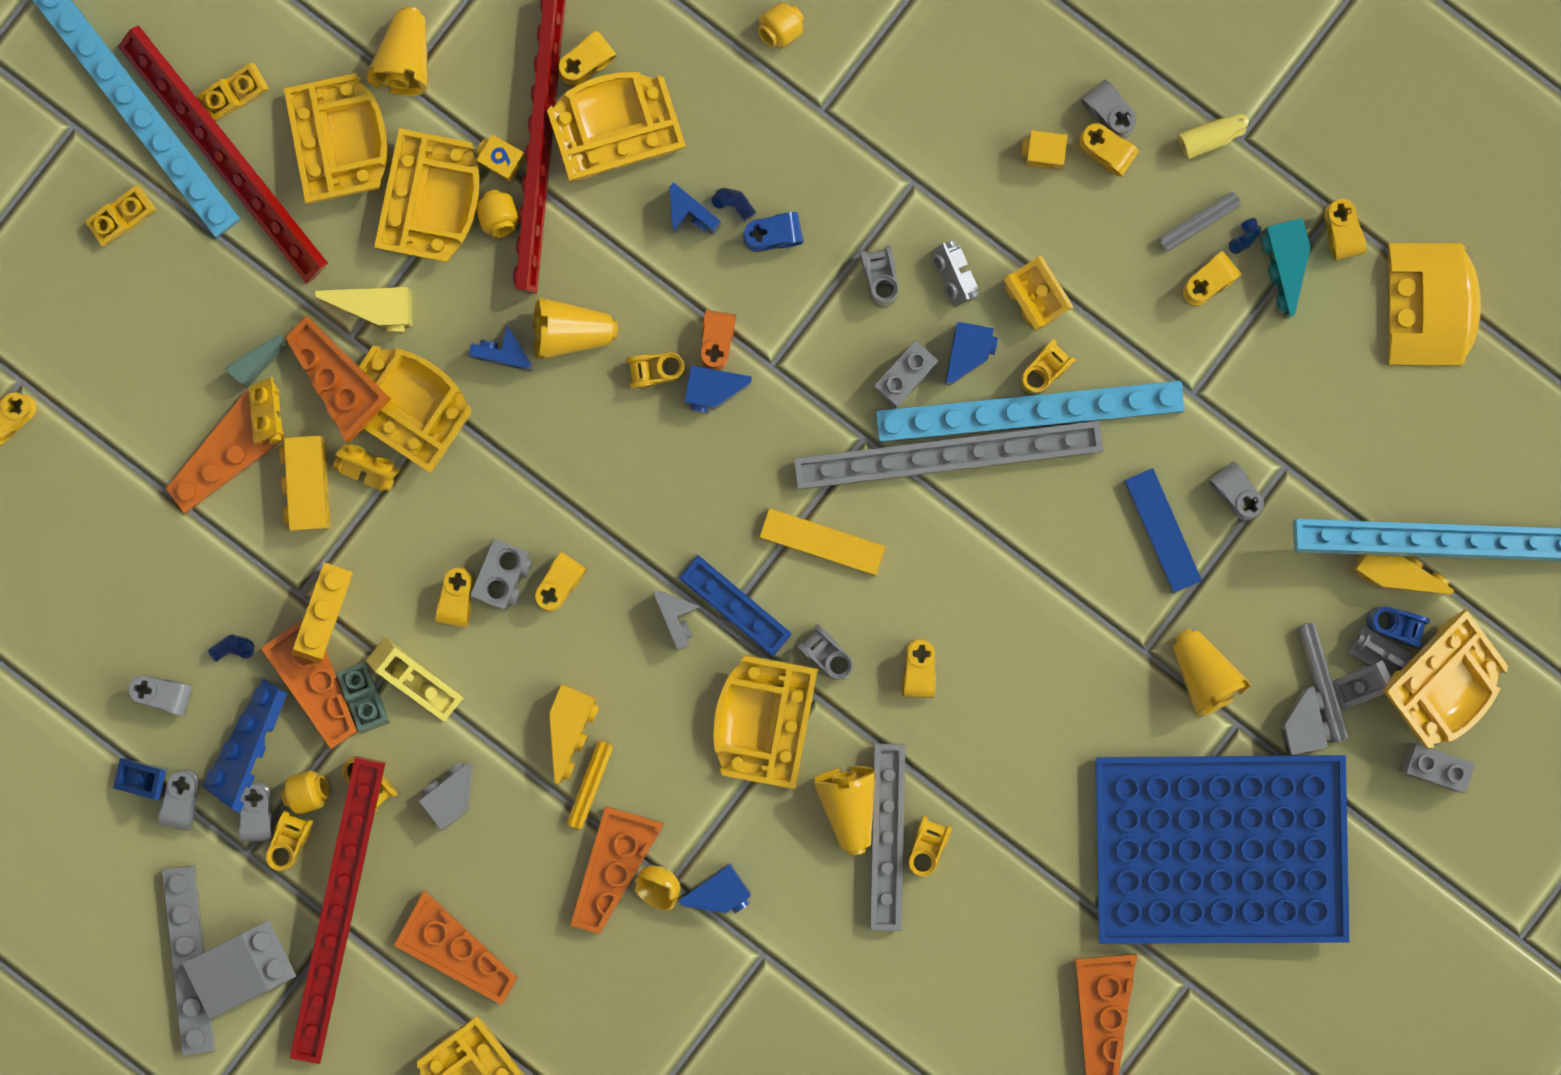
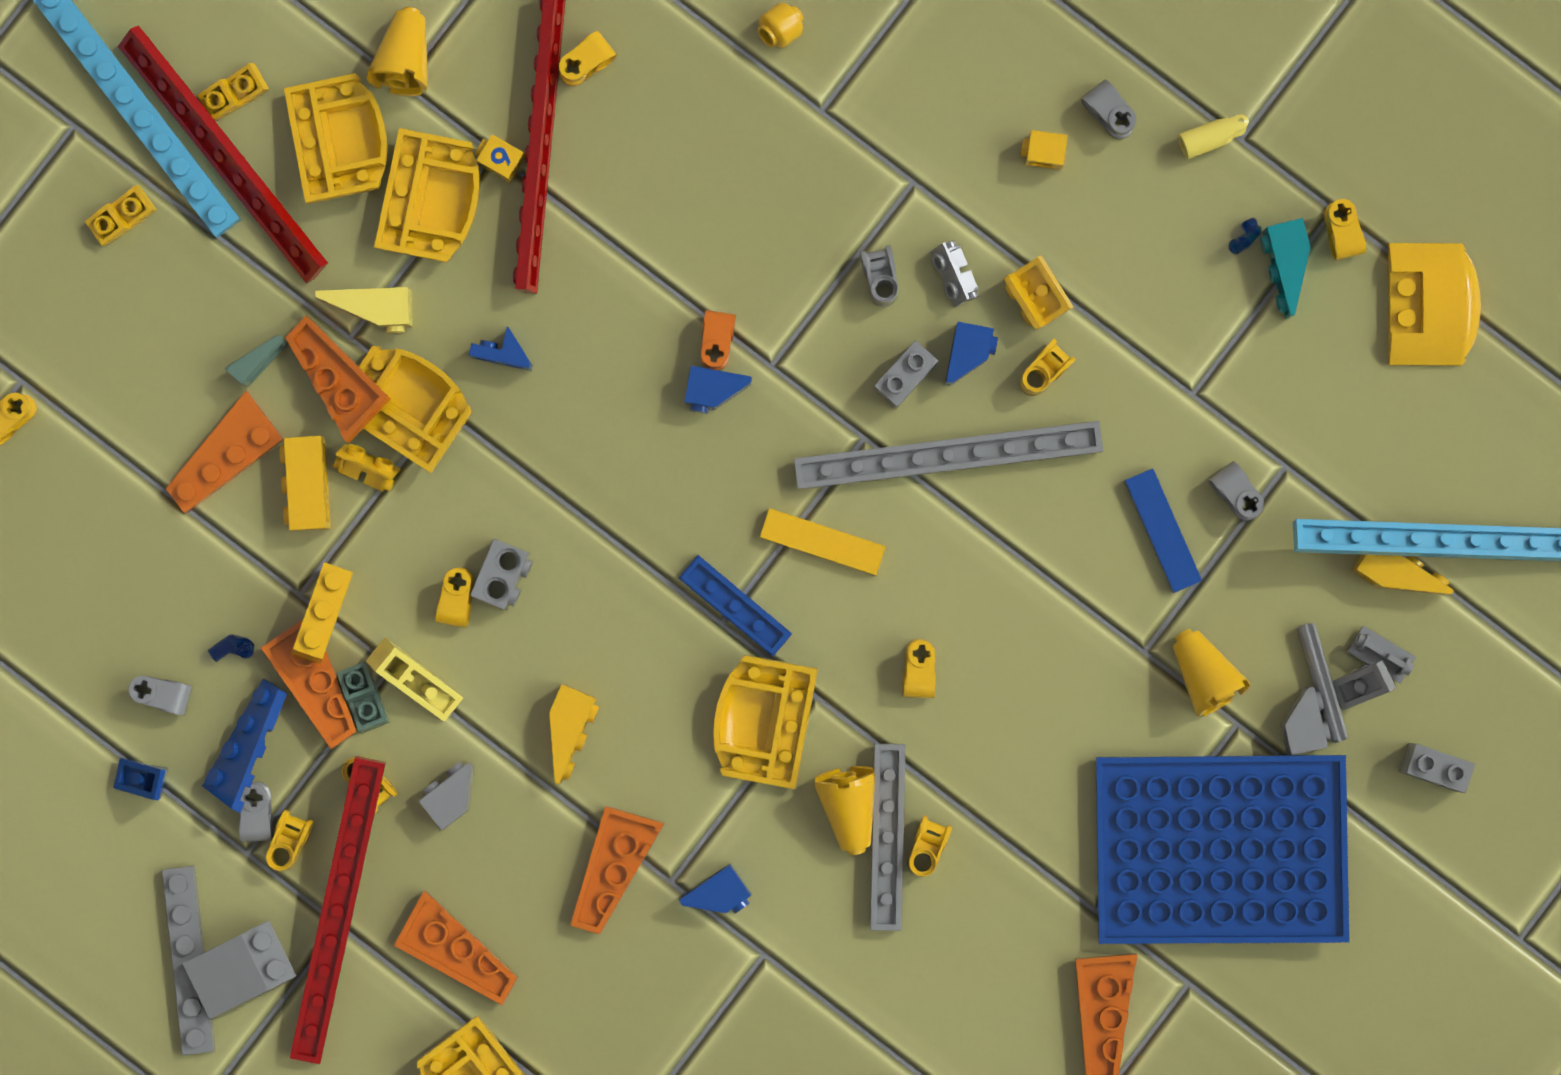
(179, 806): light grey piece -> none
(264, 410): yellow hinge -> none
(305, 792): yellow head -> none
(497, 213): yellow head -> none
(563, 578): yellow piece -> none
(569, 328): yellow cone -> none
(589, 785): yellow axle -> none
(614, 123): yellow slope -> none
(652, 370): yellow piece -> none
(658, 887): yellow hair -> none
(671, 609): light grey slope -> none
(684, 206): blue slope -> none
(733, 198): clear blue arm -> none
(780, 232): blue piece -> none
(825, 652): light grey piece -> none
(1030, 411): medium azure plate -> none
(1113, 152): yellow piece -> none
(1199, 221): light grey axle -> none
(1213, 277): yellow piece -> none
(1402, 627): blue piece -> none
(1448, 682): yellow slope -> none

